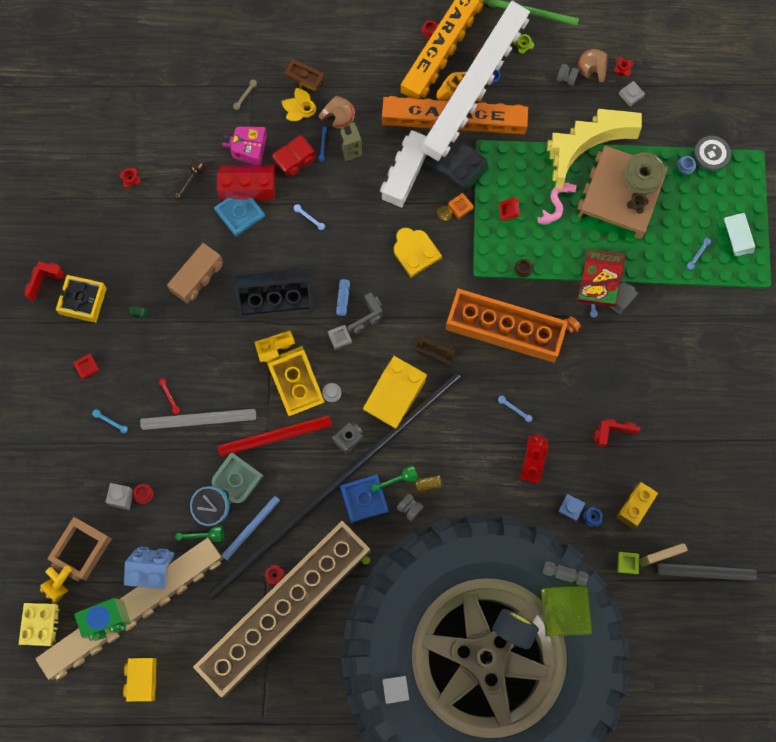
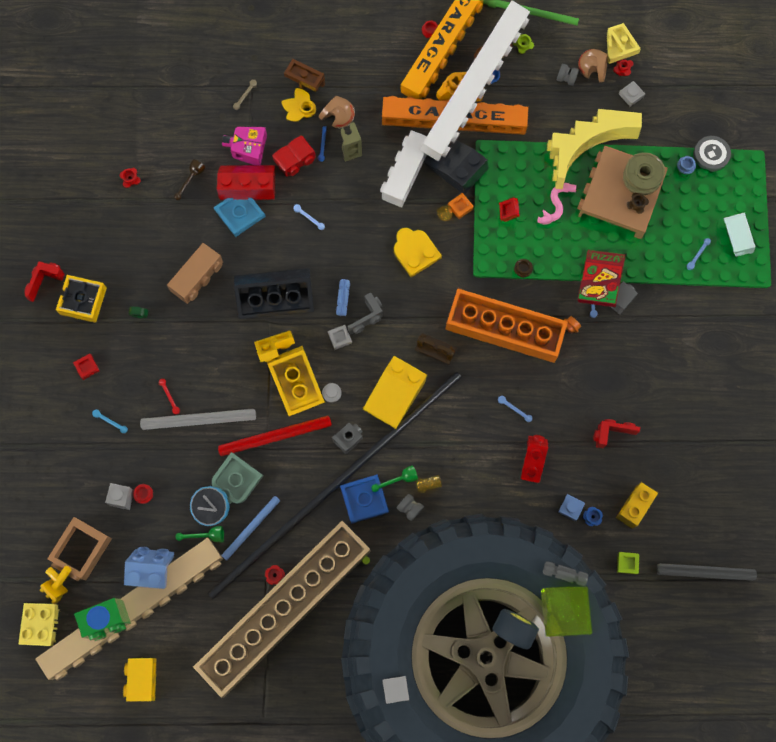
(620, 43): none -> light yellow wing
(661, 555): tan tile -> none

